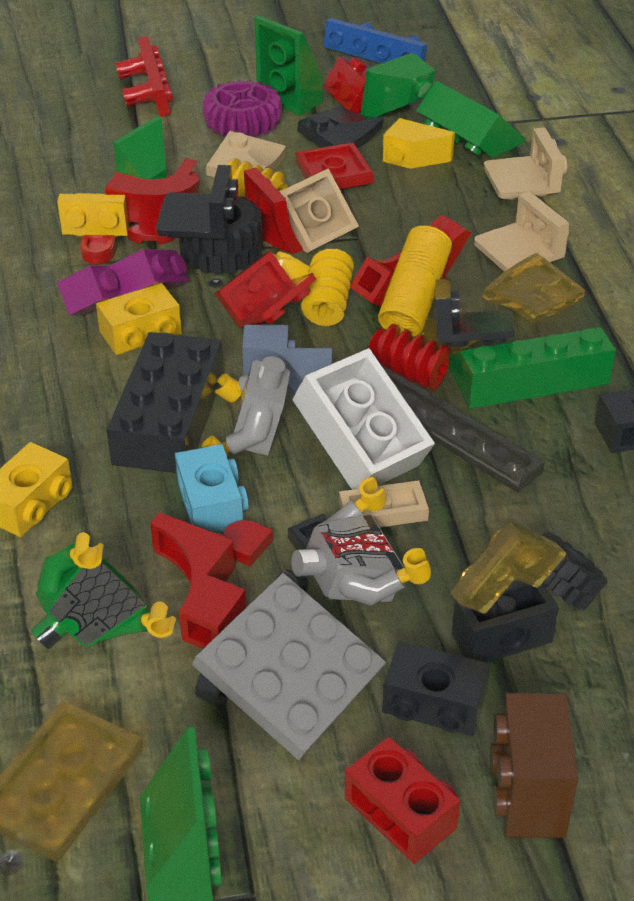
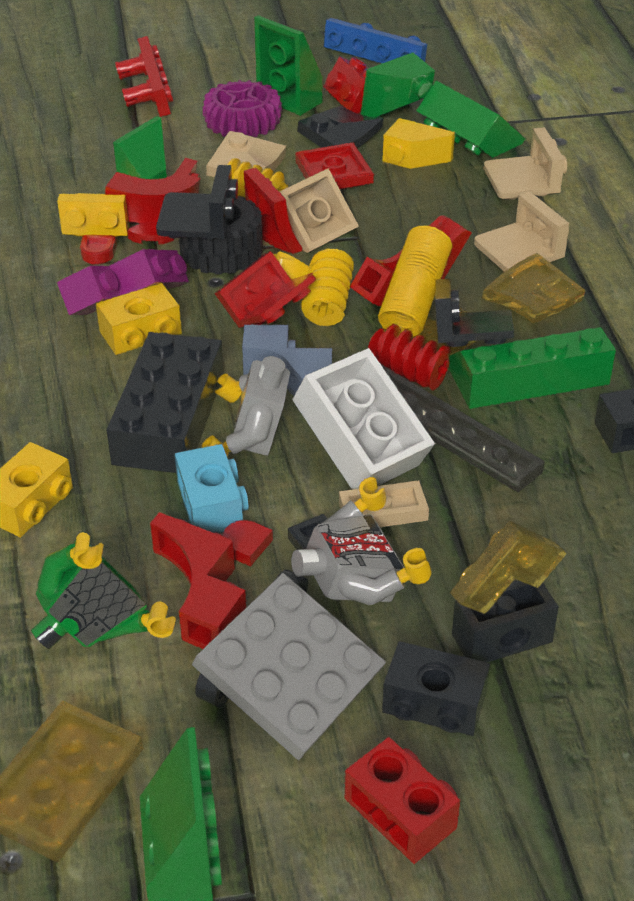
(534, 765): reddish brown brick -> none
(574, 577): black tyre -> none

